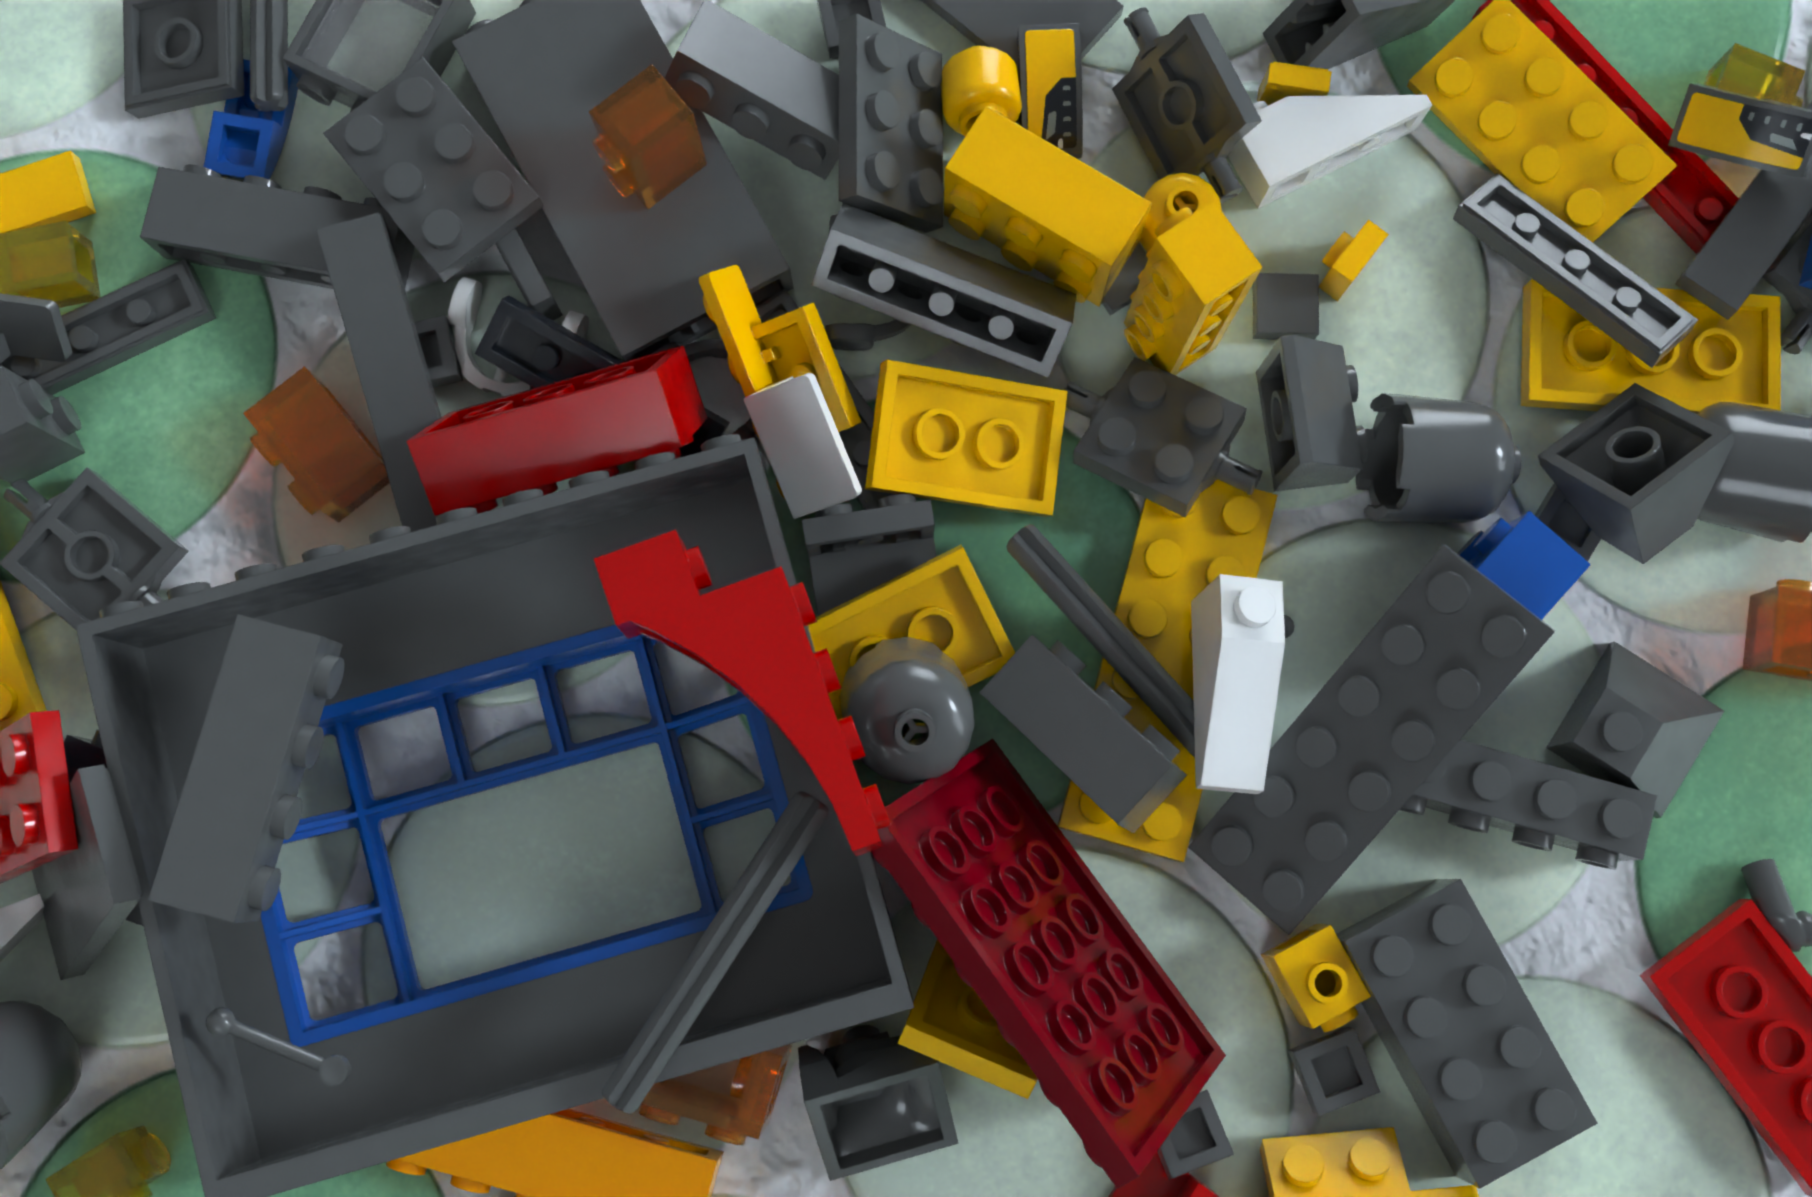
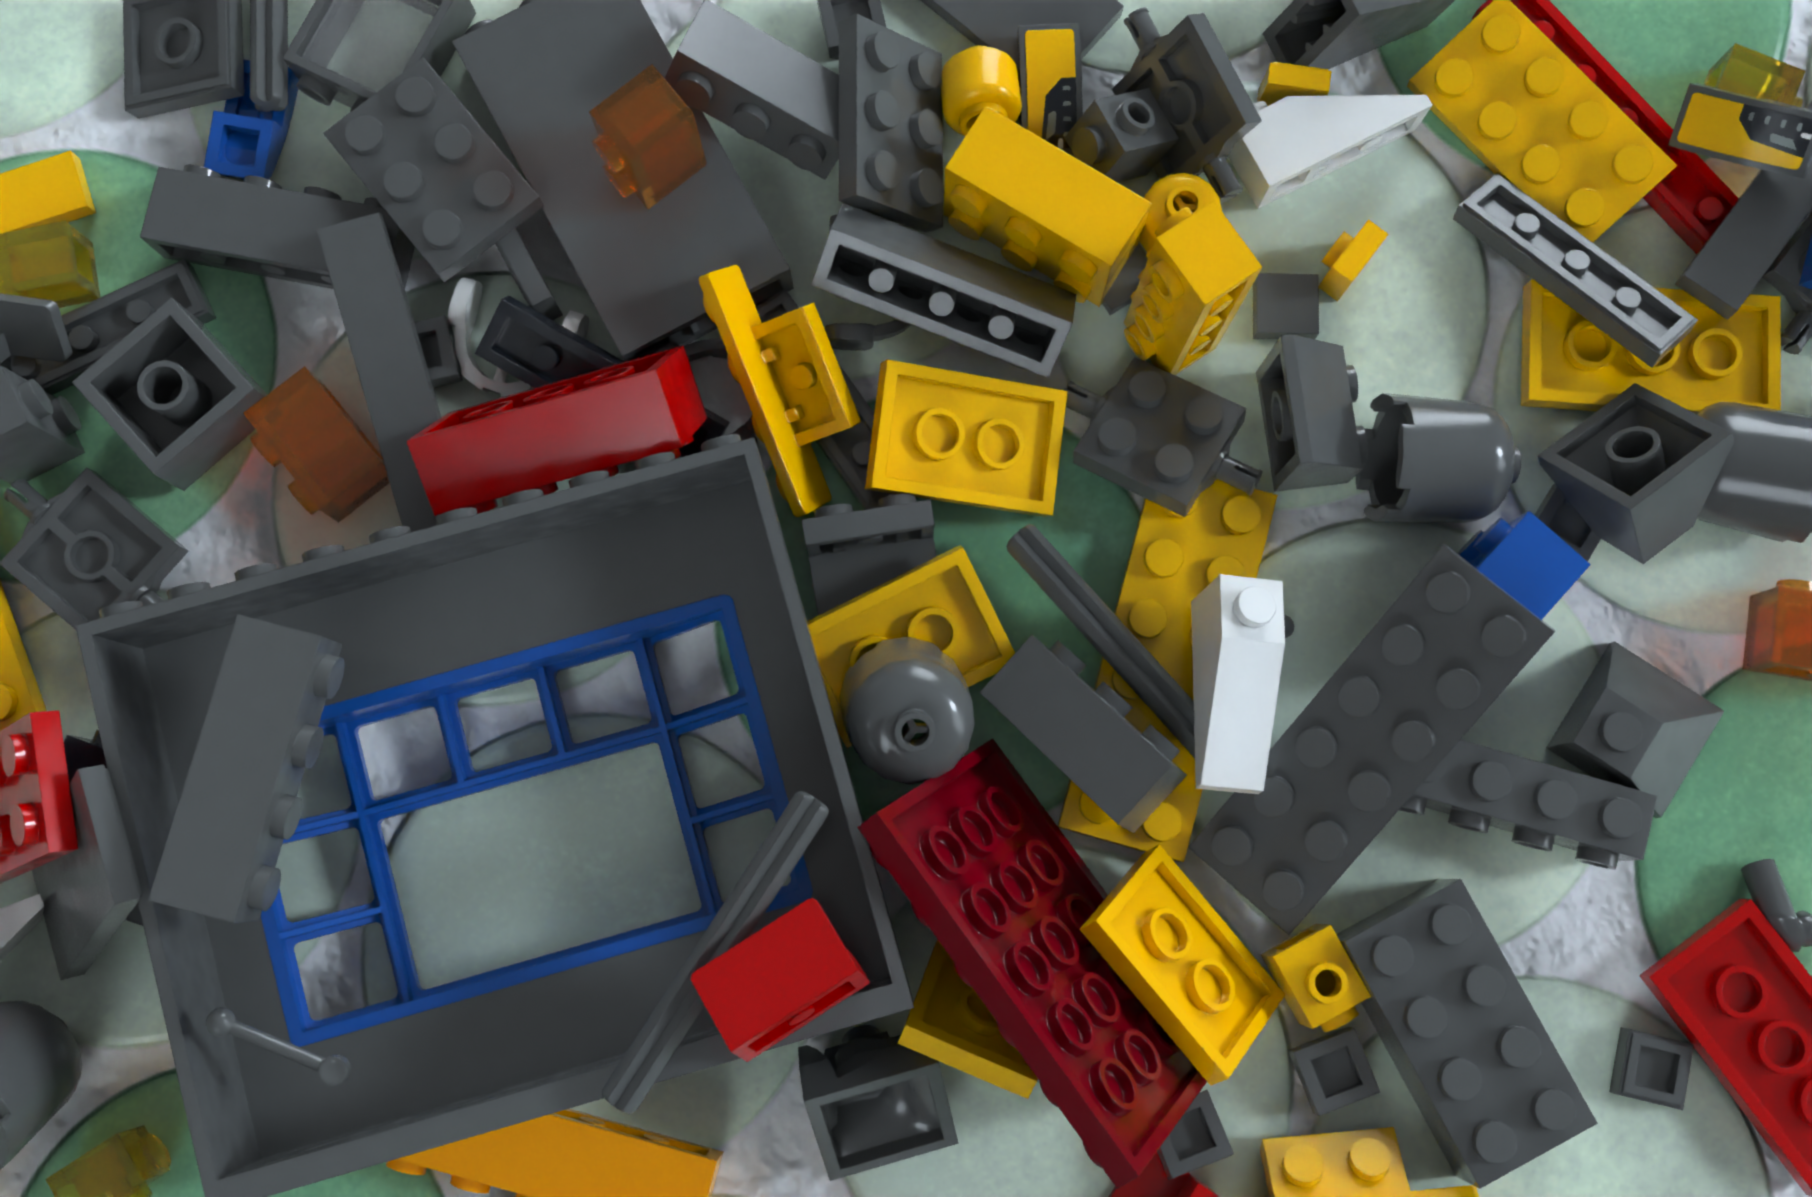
(173, 395): none -> dark grey brick
(726, 1117): clear orange bracket -> none
(759, 646): red arch -> none
(778, 980): none -> red panel
(803, 445): white panel -> none
(1122, 135): none -> dark grey brick
(1184, 964): none -> yellow plate
(1651, 1068): none -> dark grey tile

